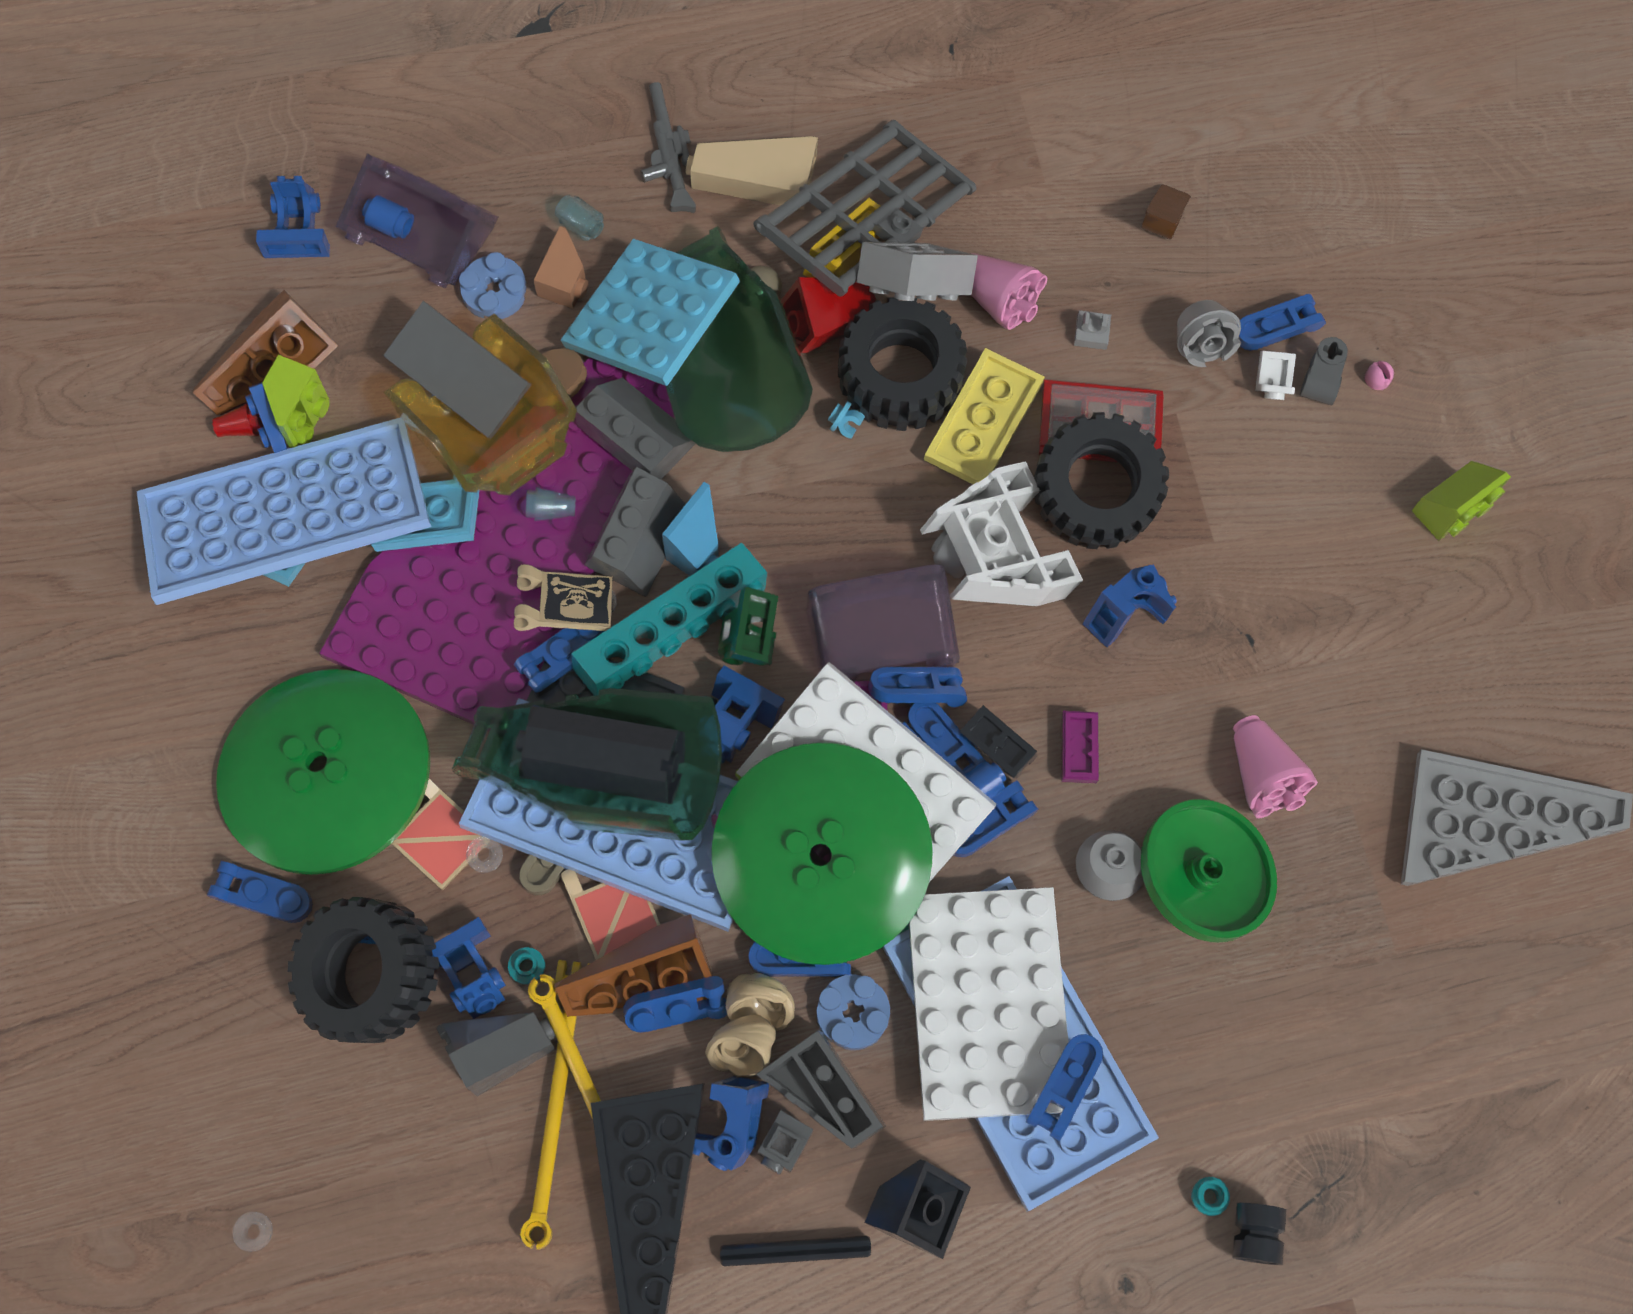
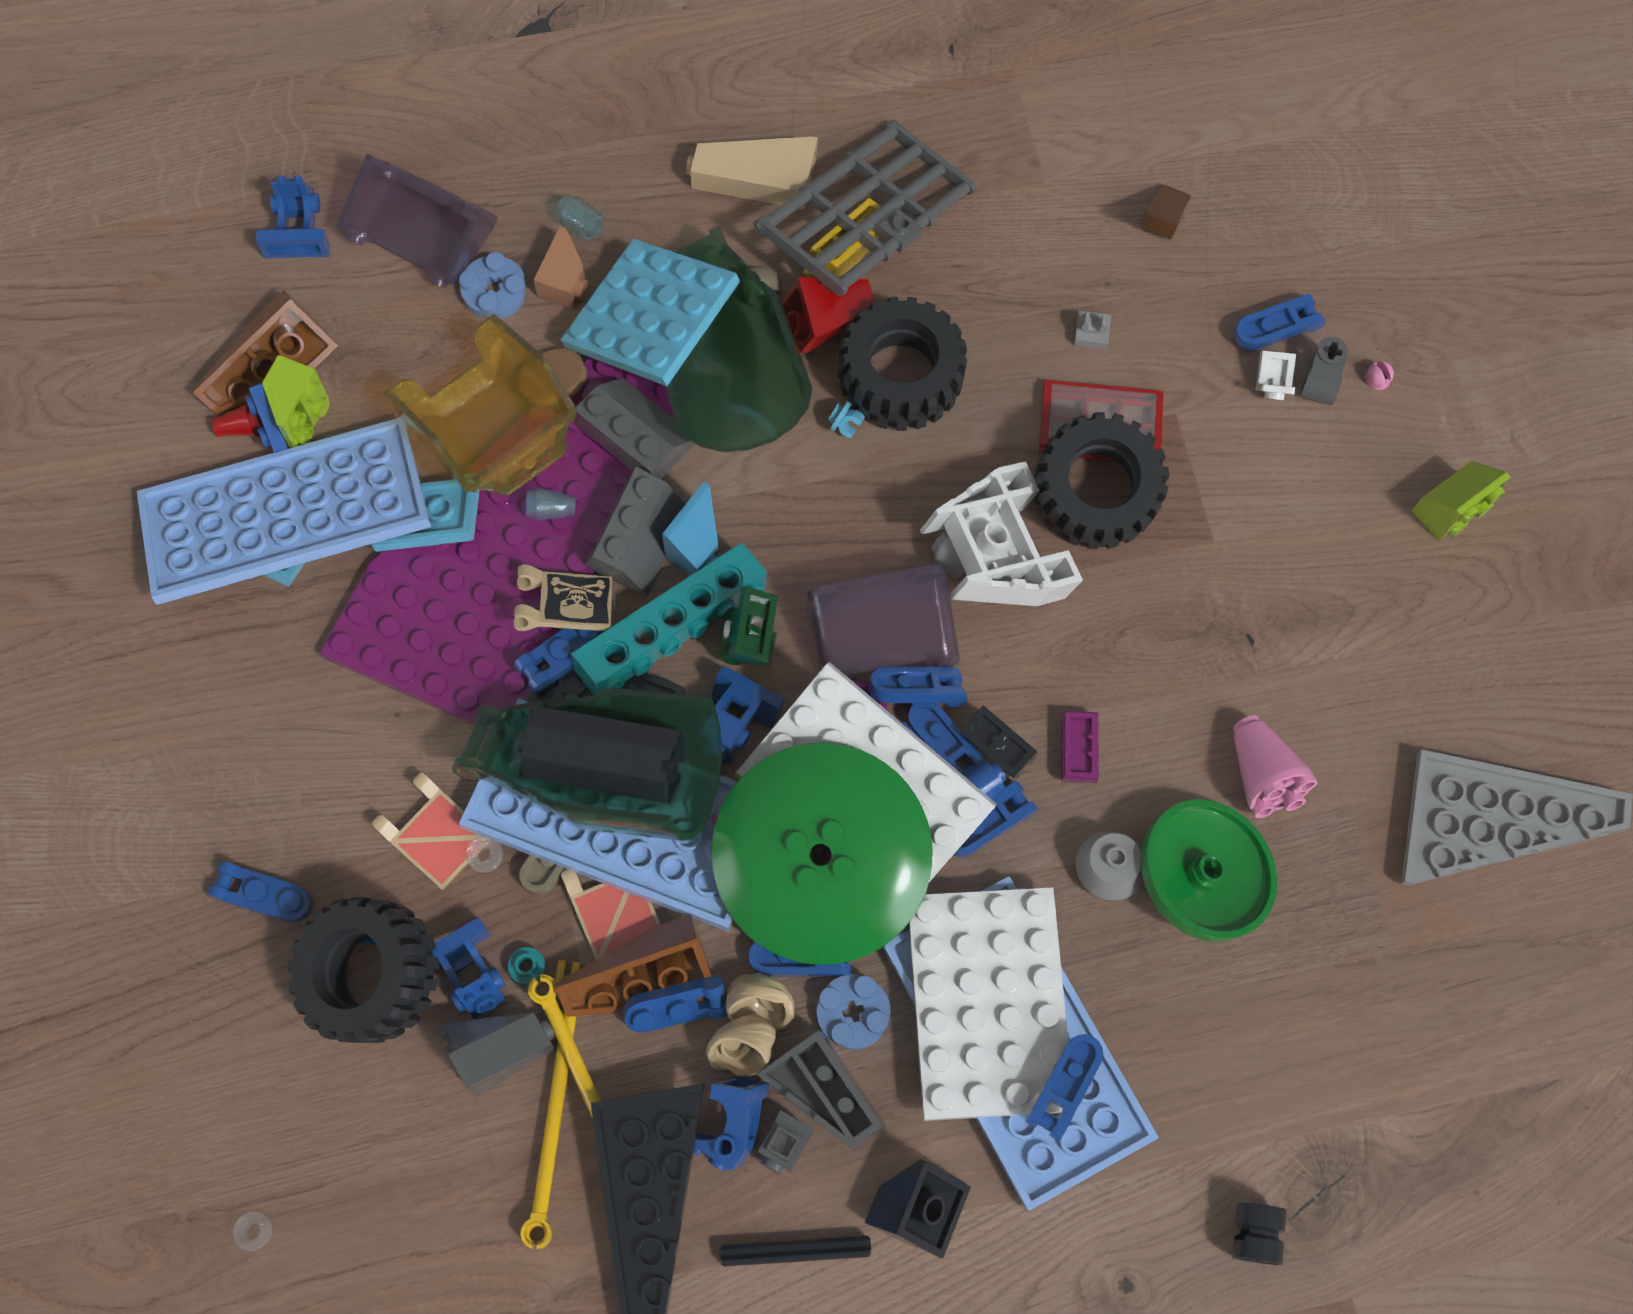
(349, 807): green dish -> none
(387, 217): blue brick -> none
(457, 369): dark grey tile -> none
(665, 159): dark grey piece -> none
(916, 270): light grey brick -> none
(984, 417): light yellow plate -> none
(1007, 290): bright pink cone -> none
(1118, 604): blue tile -> none
(1207, 332): light grey cone -> none
(1220, 1190): teal plate -> none

